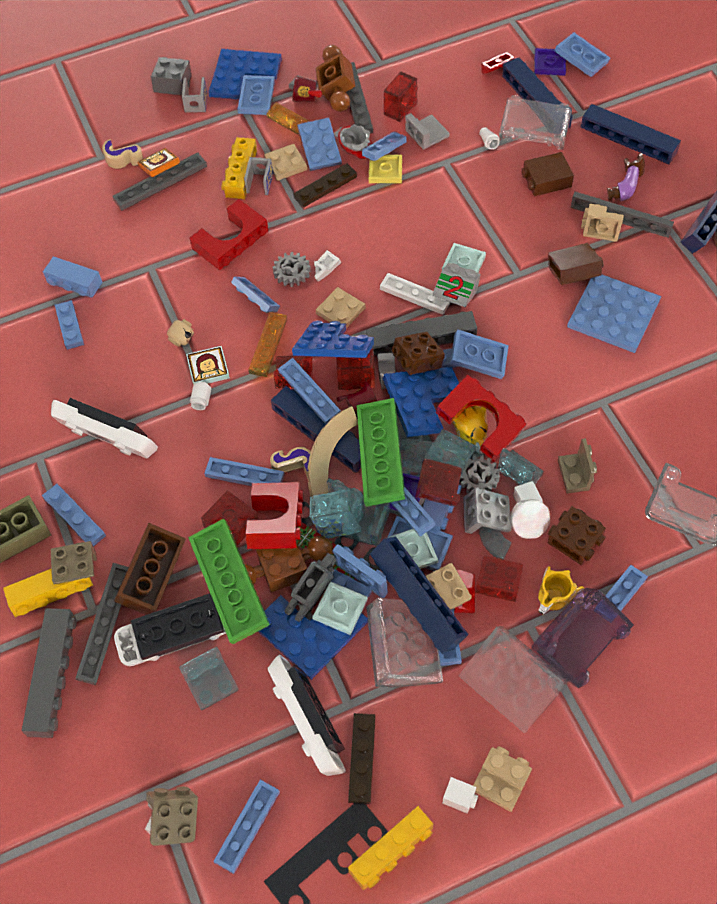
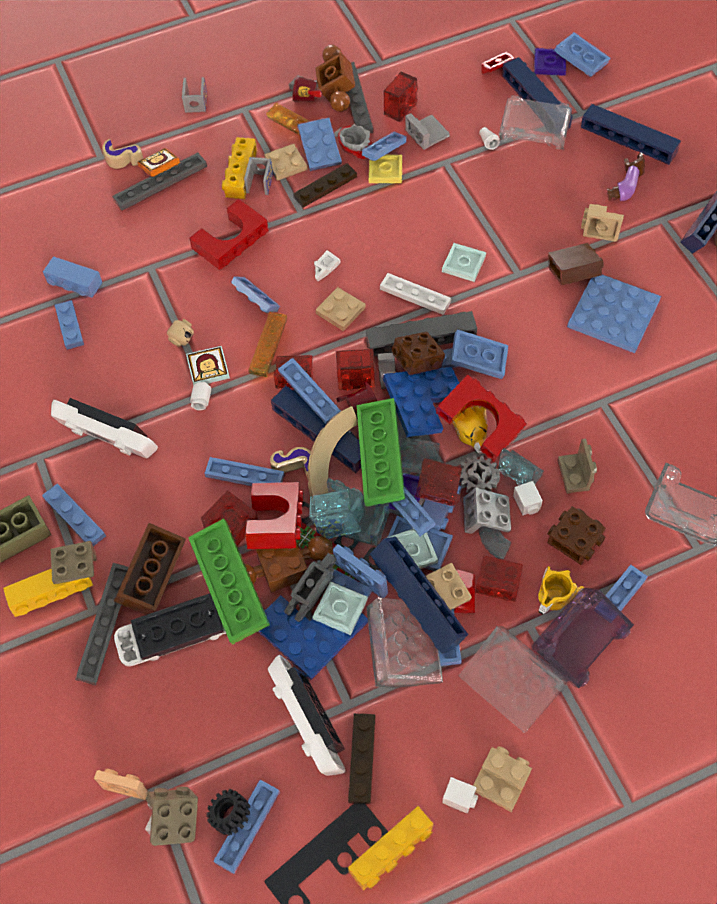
(48, 673): dark grey brick -> none
(127, 785): none -> light nougat plate
(169, 75): dark grey brick -> none
(208, 678): clear light blue bracket -> none
(235, 64): blue plate -> none
(235, 818): none -> black tyre
(256, 94): medium blue plate -> none
(291, 269): light grey gear -> none
(330, 341): blue plate -> none
(451, 450): clear light blue bracket -> none
(457, 284): light grey slope -> none
(530, 518): clear tile -> none
(547, 174): reddish brown brick -> none
(631, 217): dark grey plate -> none

